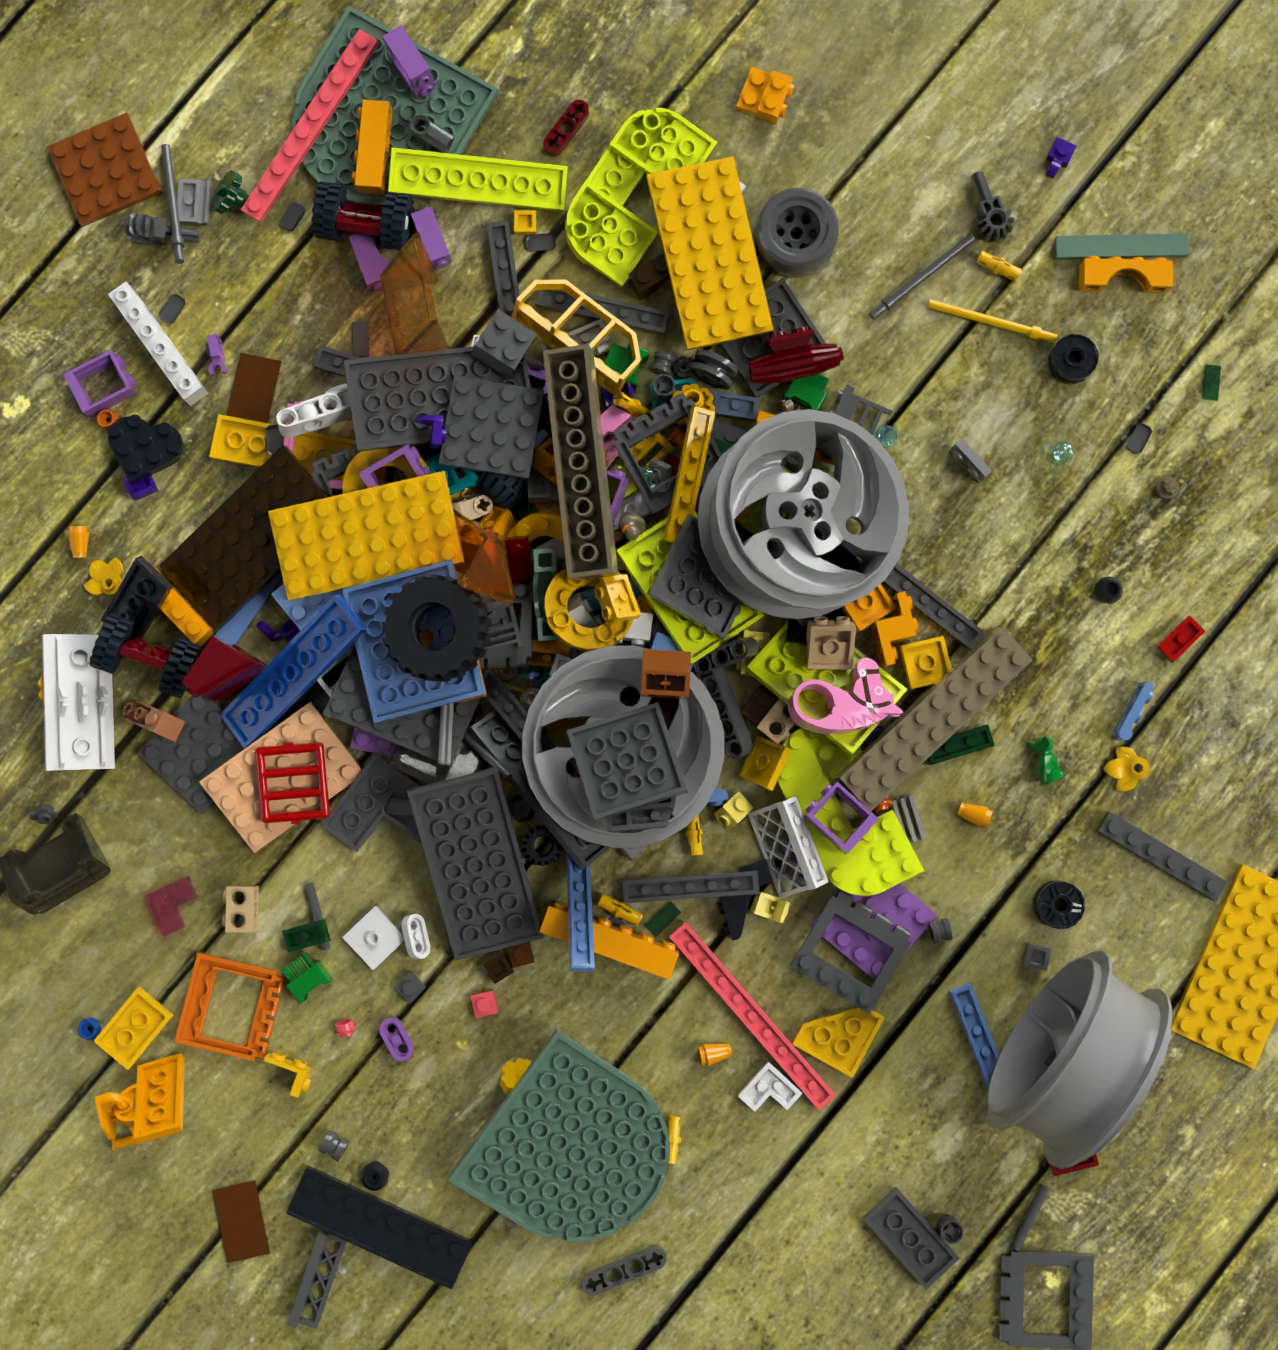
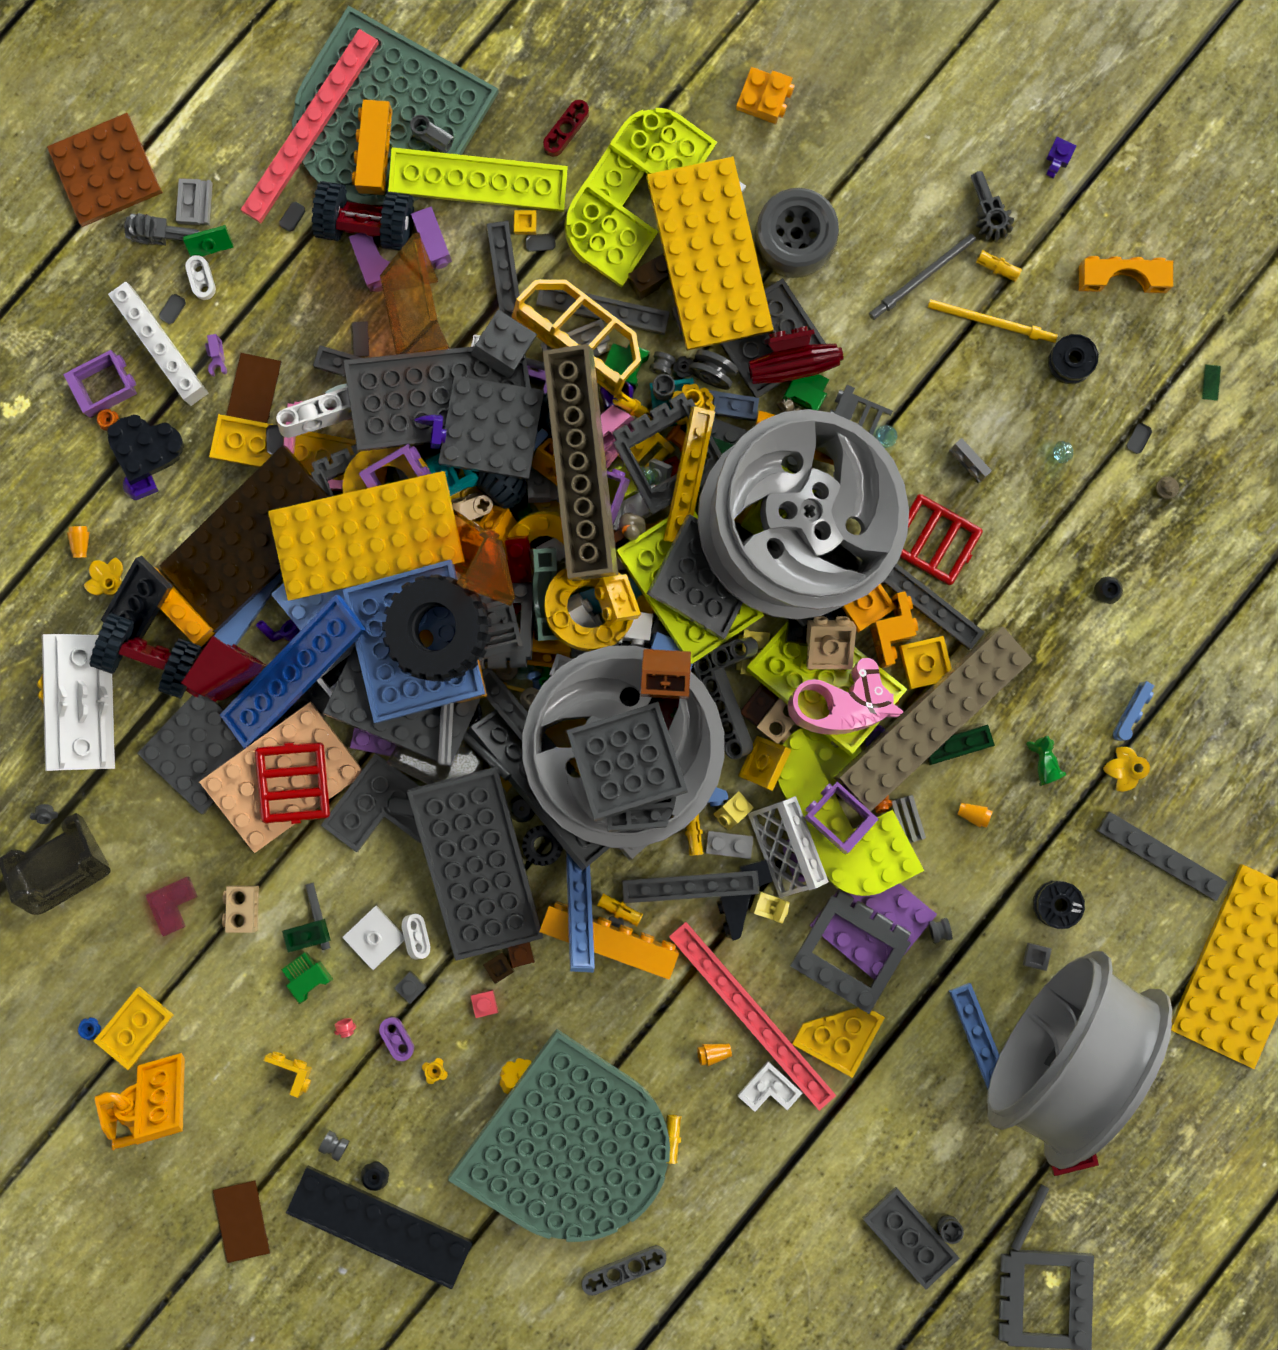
(153, 719): nougat slope -> none
(176, 239): dark grey bar -> none
(198, 1001): orange hinge -> none
(200, 279): none -> white plate
(208, 241): none -> green plate
(229, 193): dark green plant -> none
(309, 1277): dark grey fence -> none
(409, 62): medium lavender window -> none
(440, 1074): none -> yellow plate
(662, 919): clear green window -> none
(729, 844): none -> light grey plate
(958, 521): none -> red bar
(1122, 246): sand green tile -> none
(1180, 639): red plate -> none

